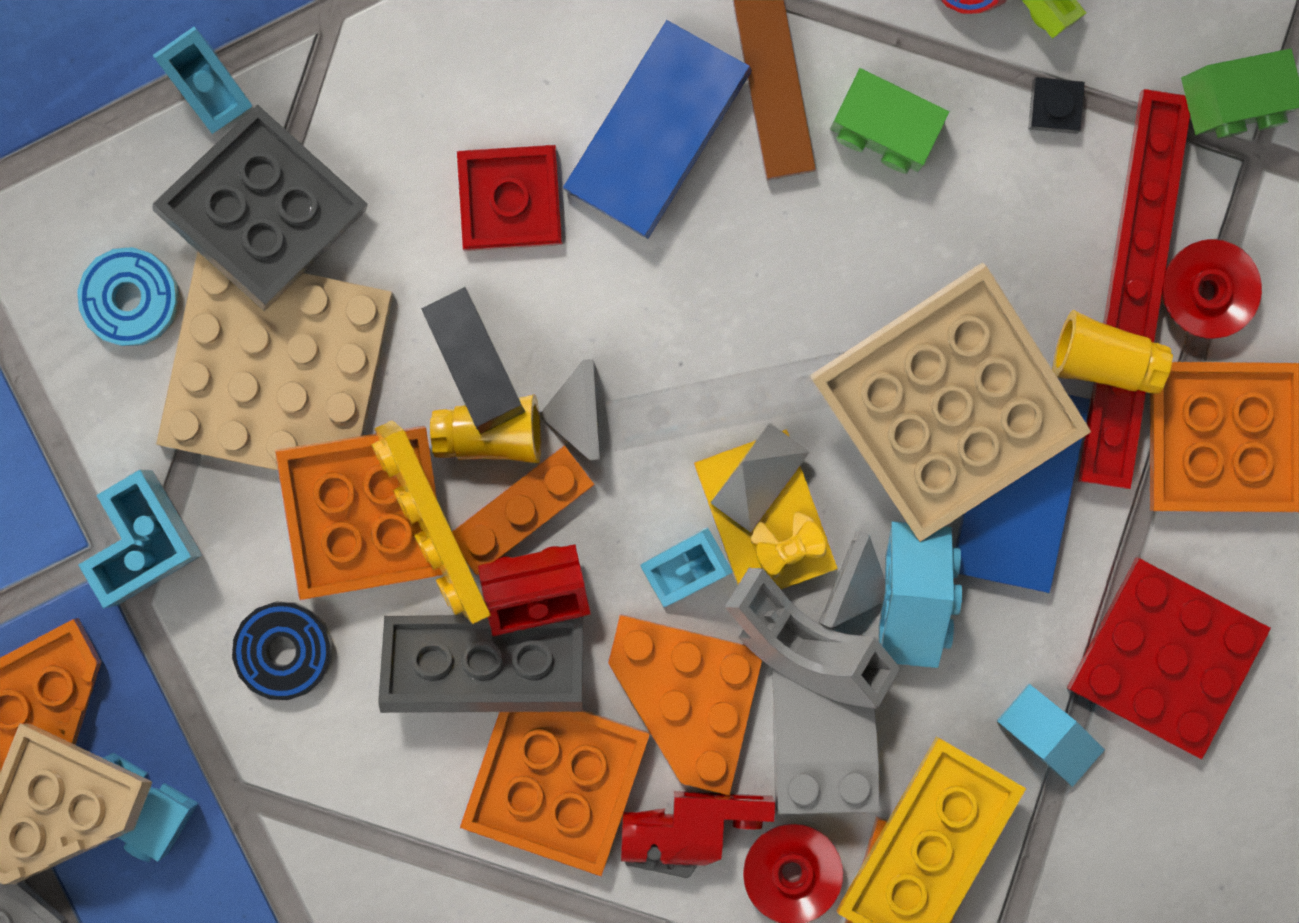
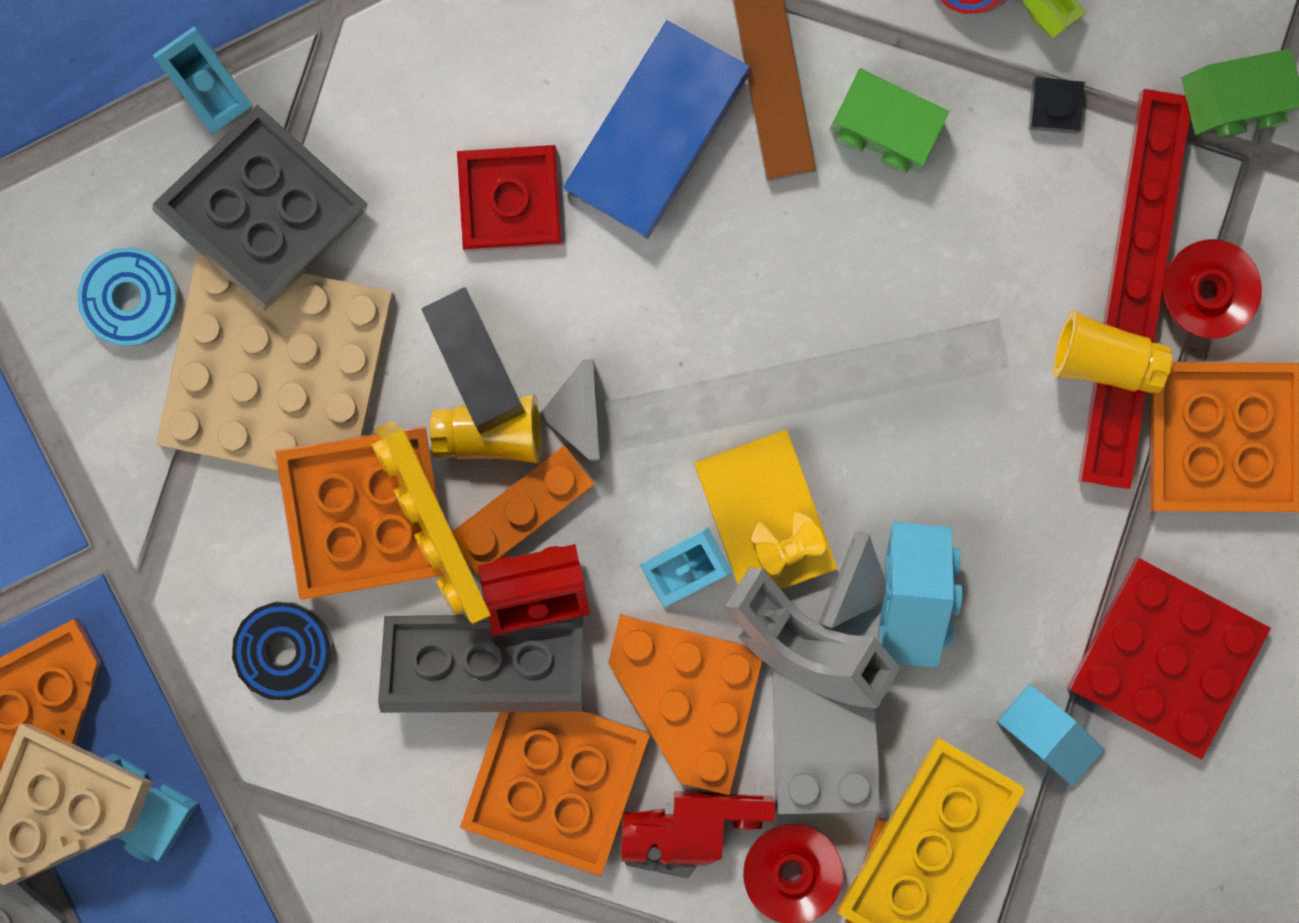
(150, 545): medium azure brick -> none
(760, 477): light grey slope -> none
(951, 402): tan plate -> none
(1020, 528): blue tile -> none

